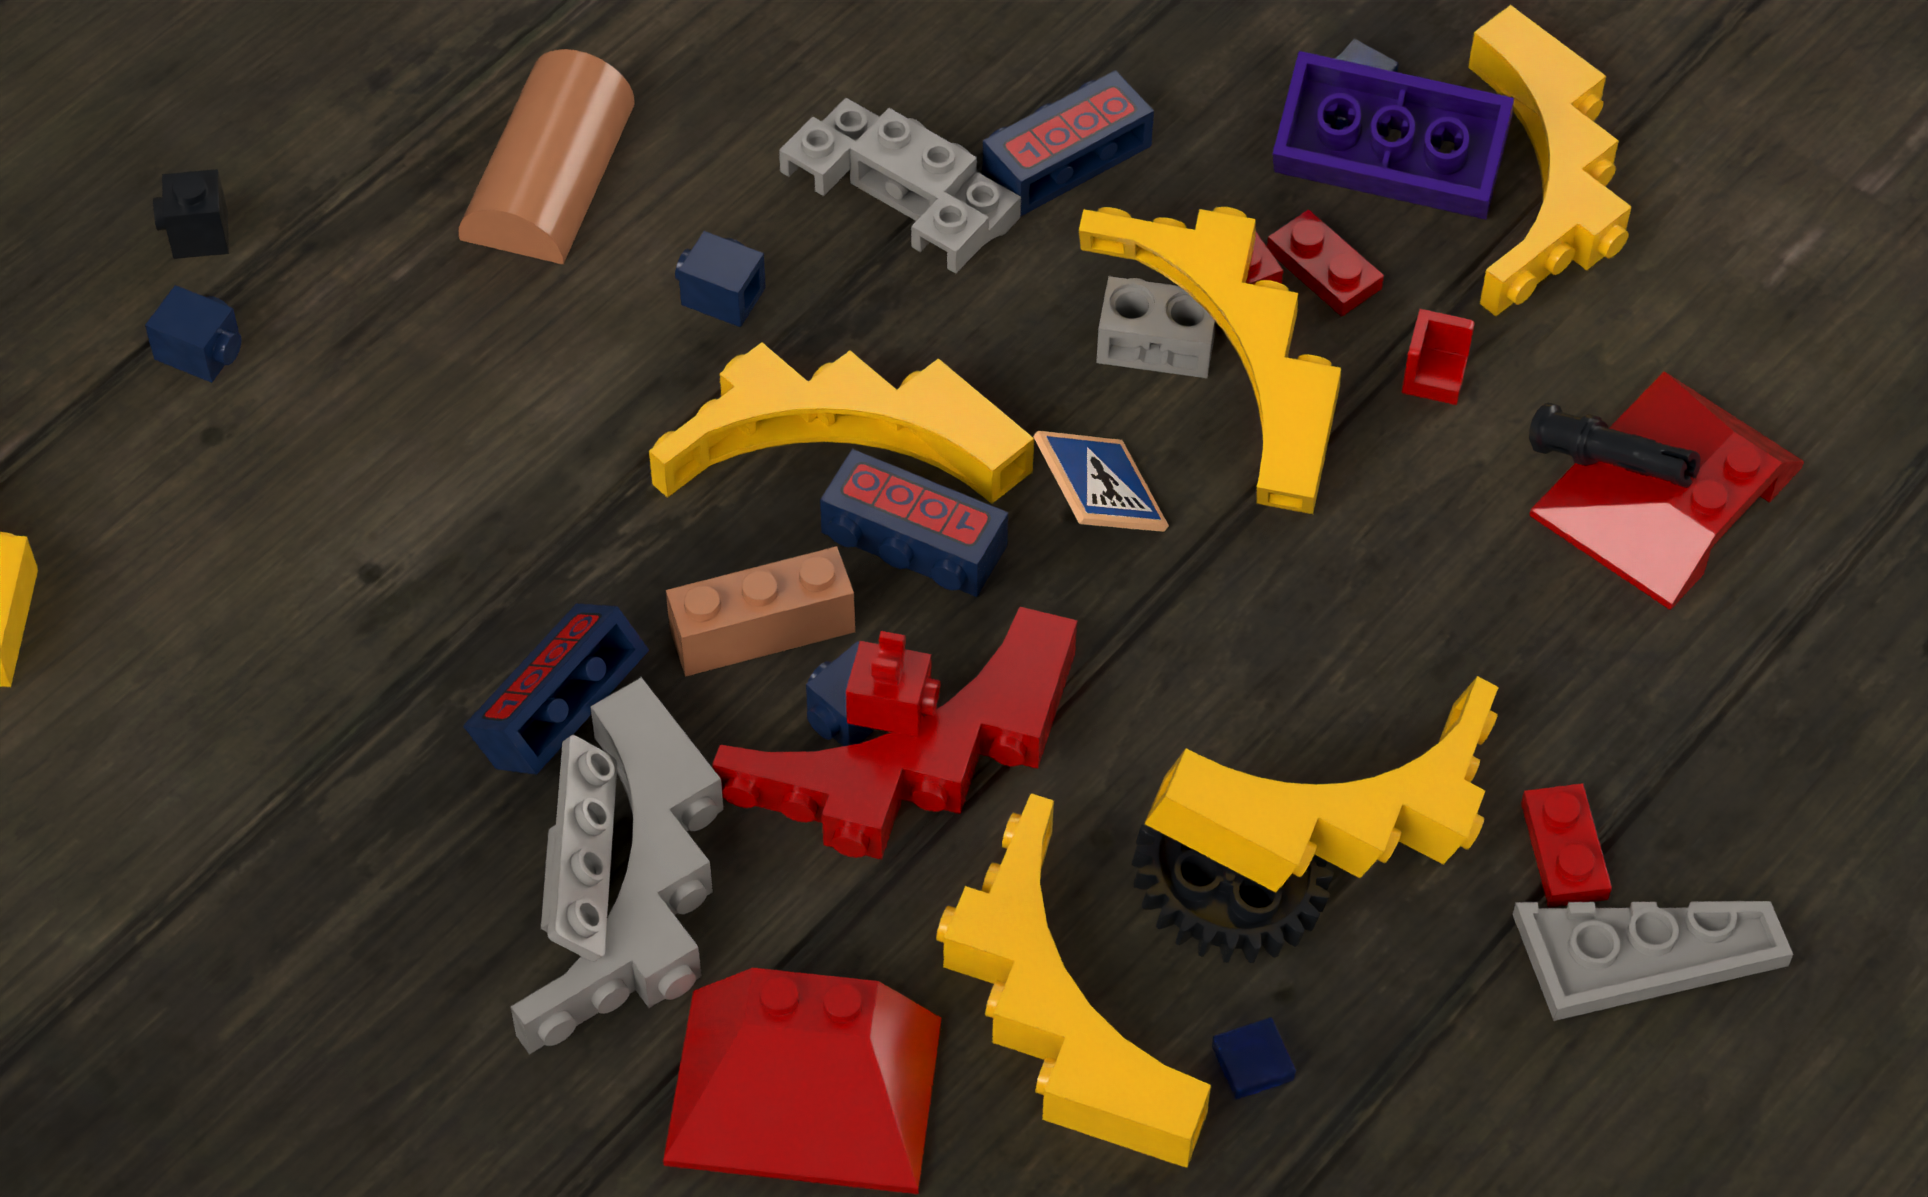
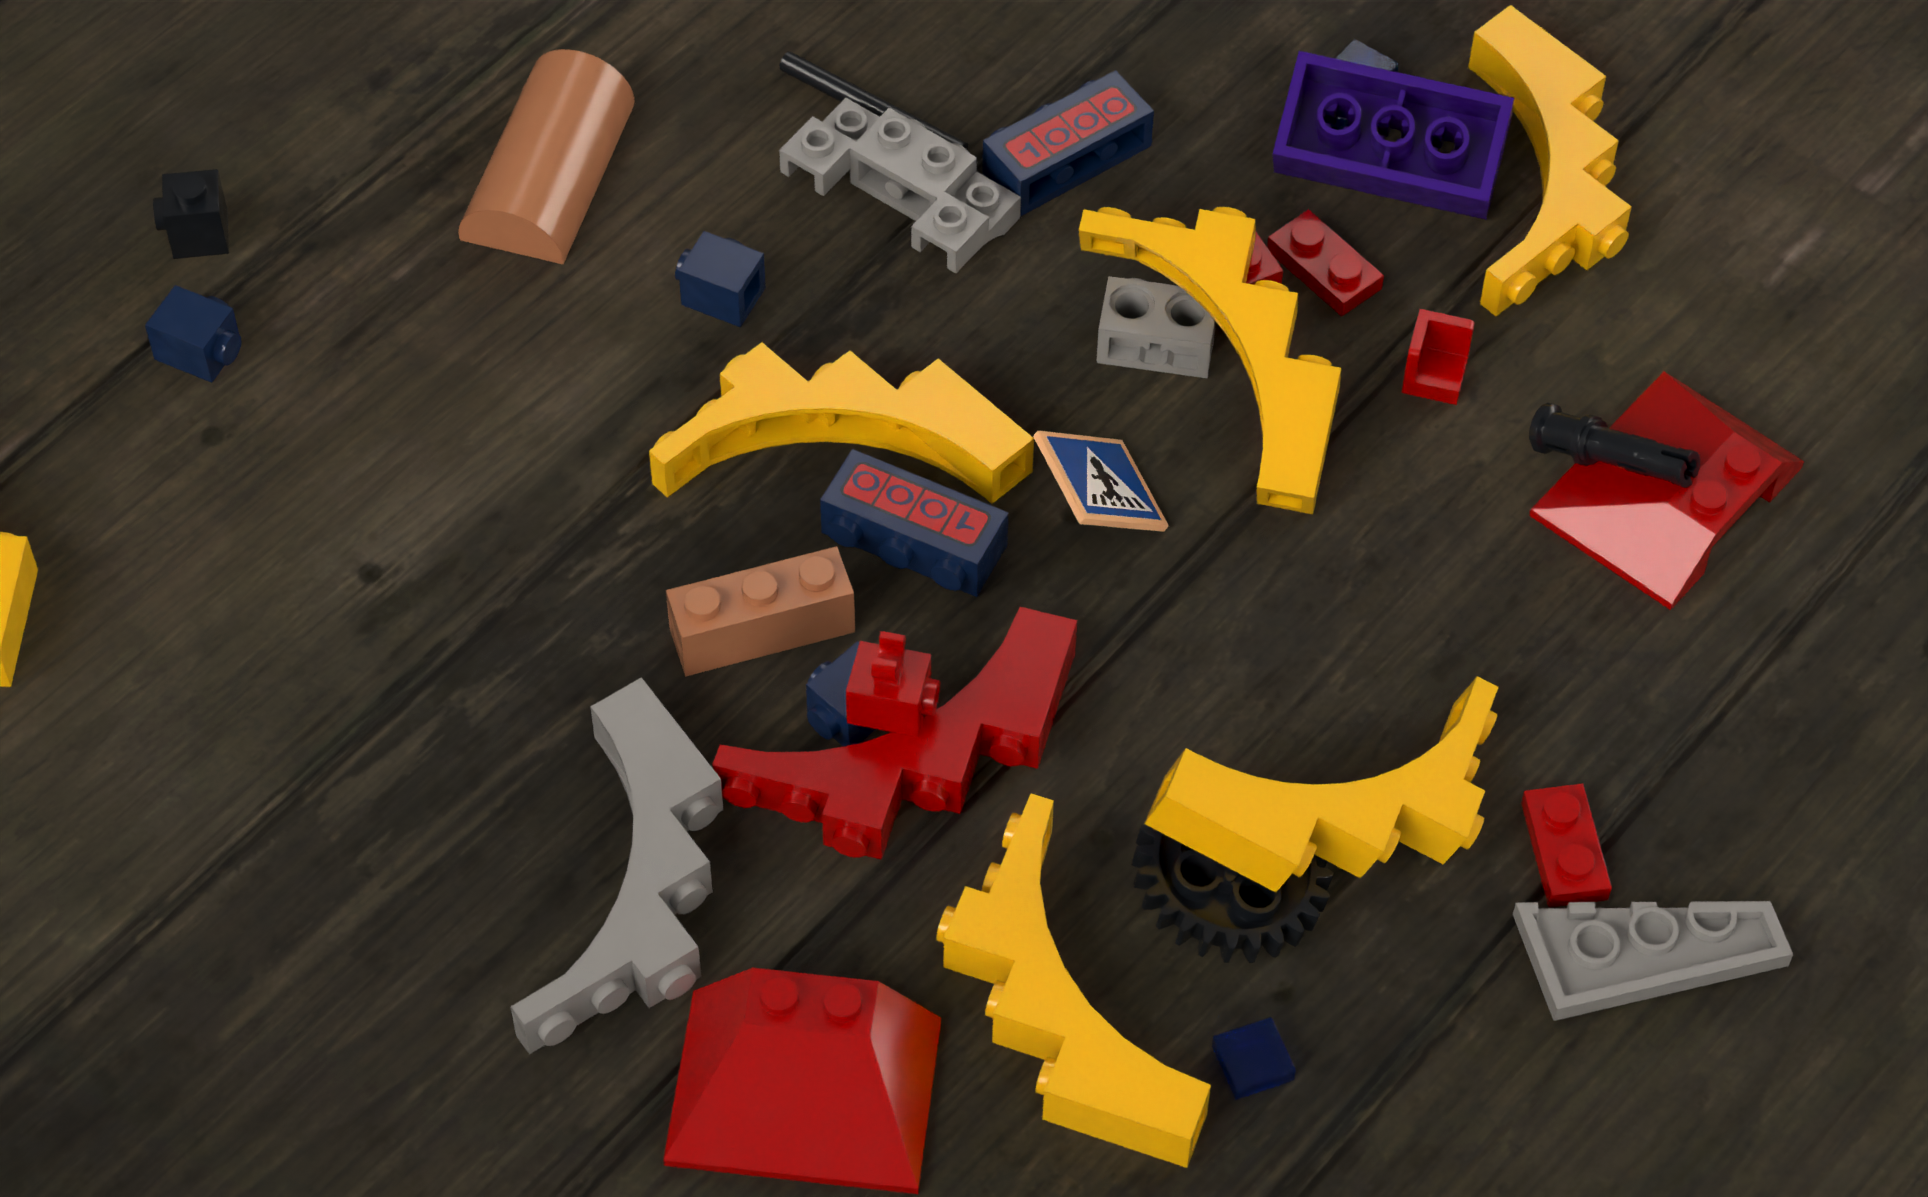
(555, 687): dark blue brick -> none
(580, 850): light grey bracket -> none
(841, 89): none -> black bar

